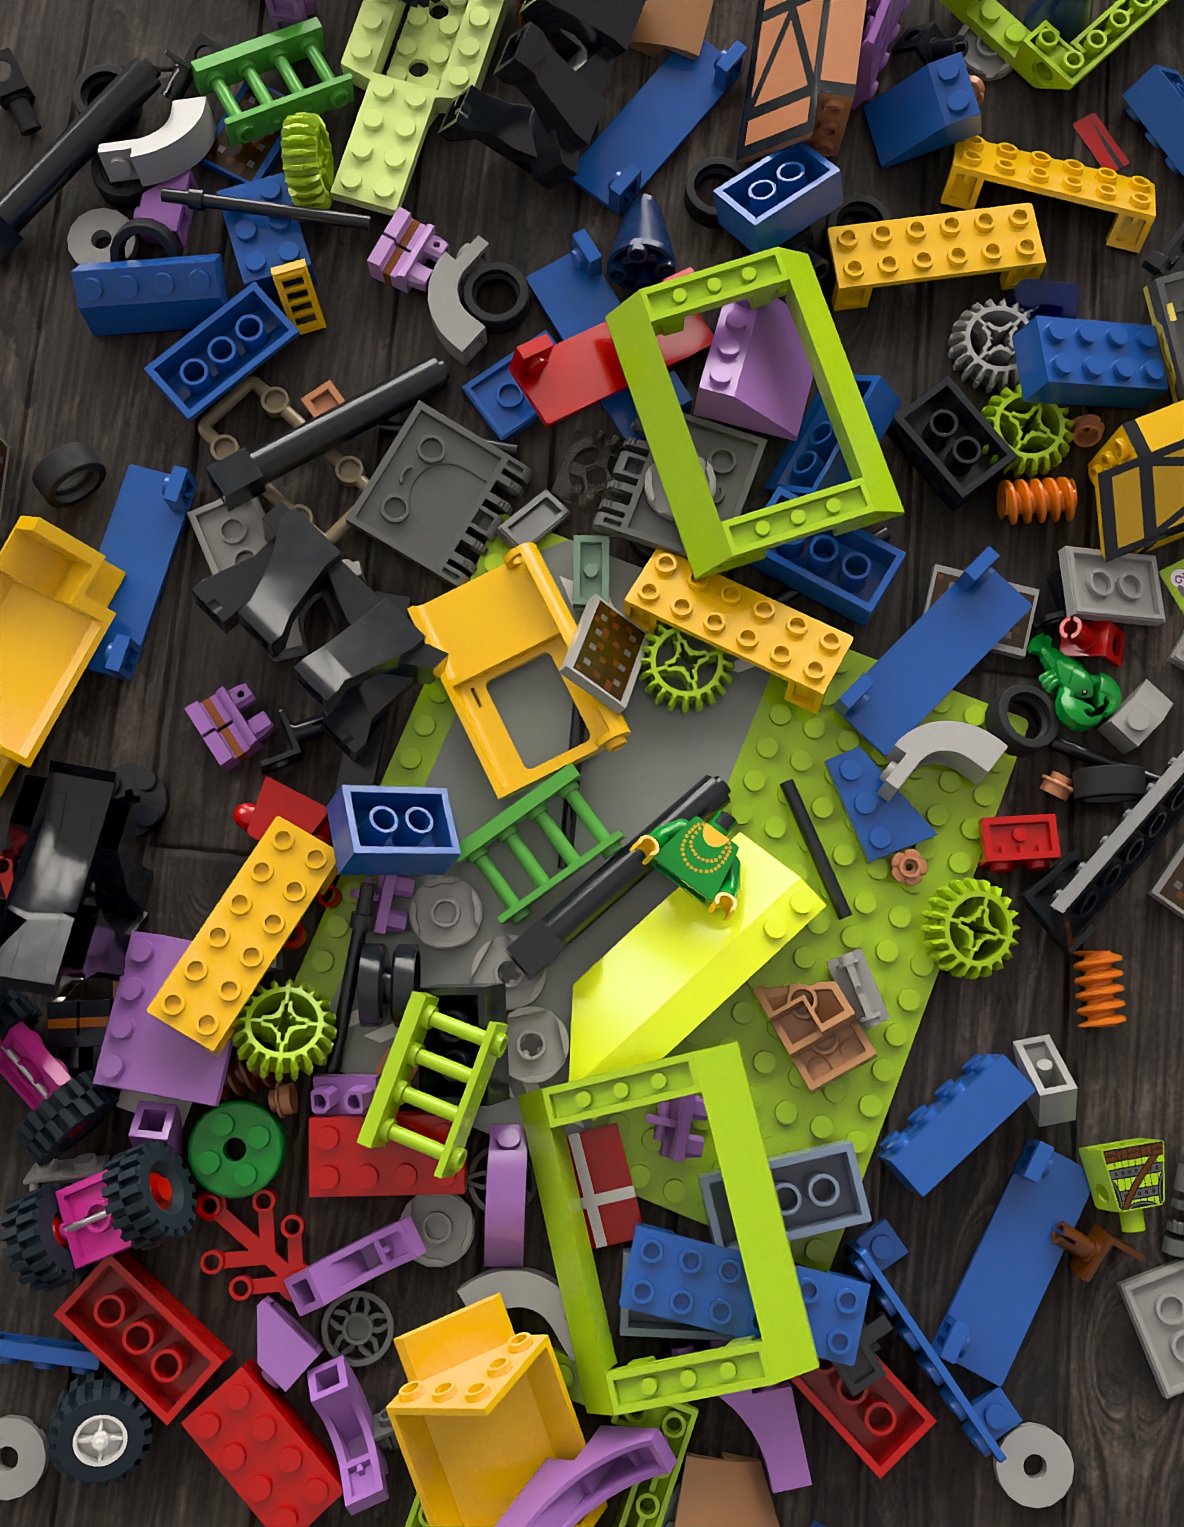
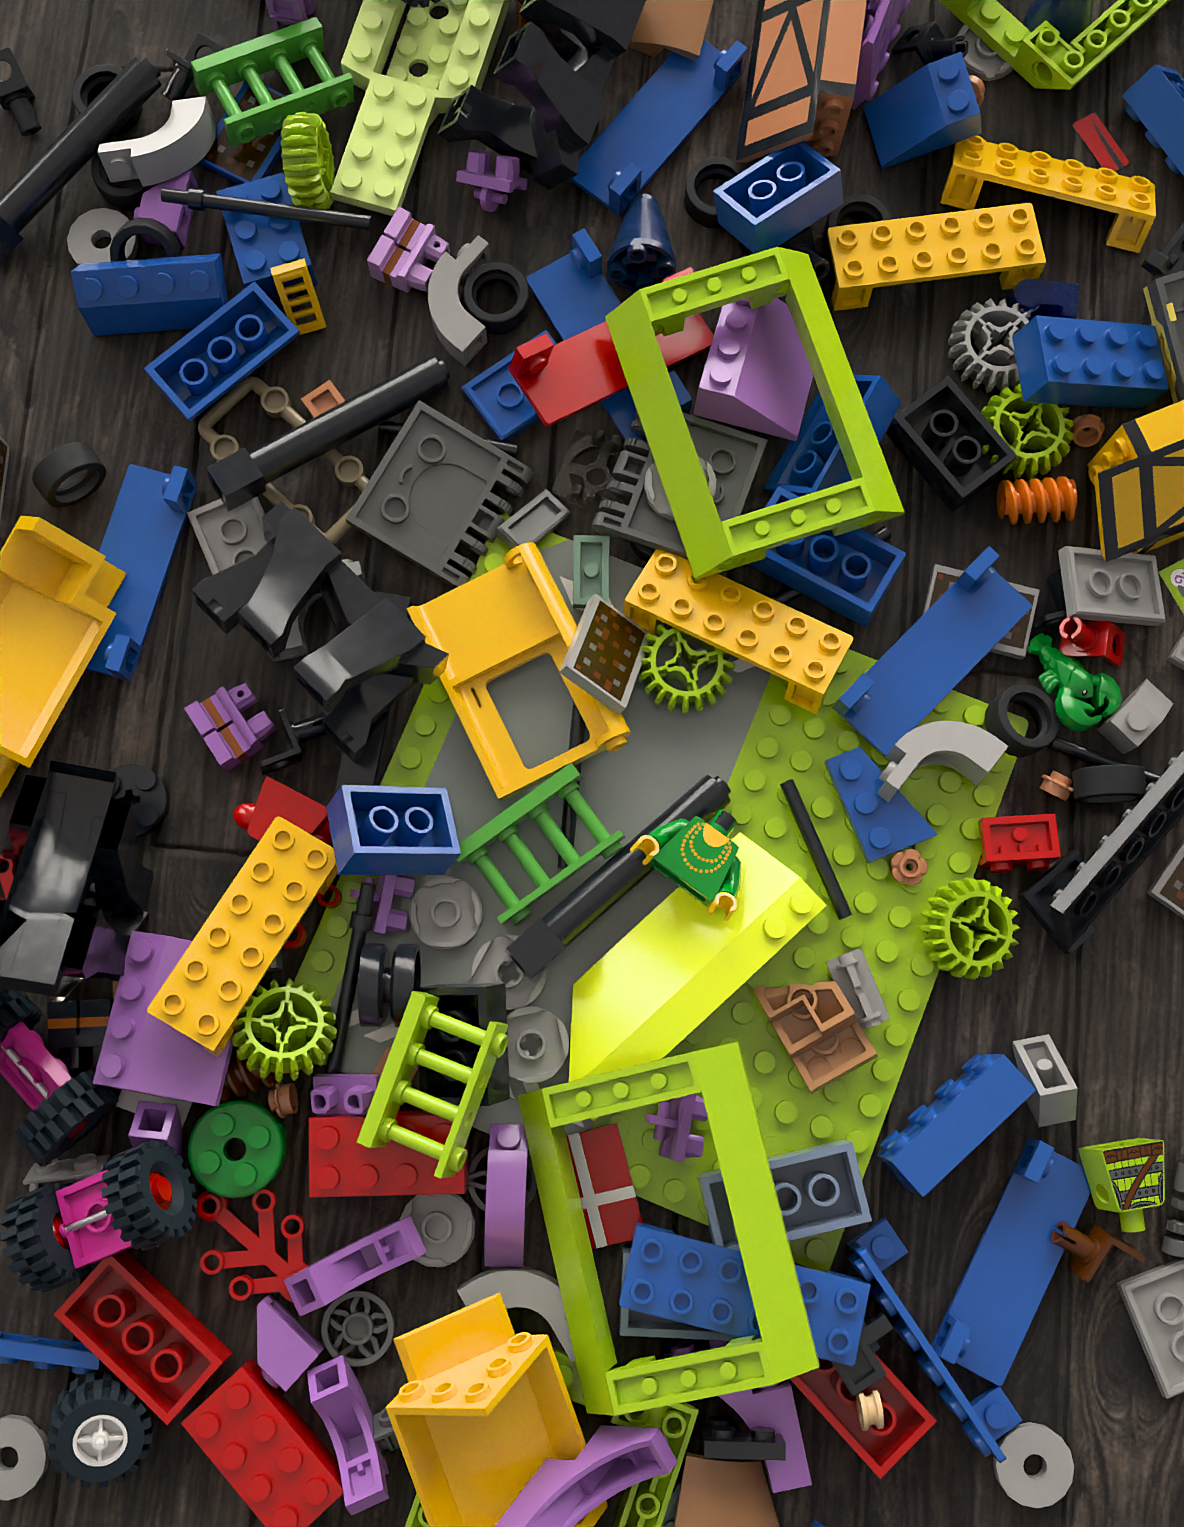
(492, 183): none -> medium lavender hips
(724, 1440): none -> black plate
(870, 1410): none -> tan bush
(1099, 988): orange piece -> none

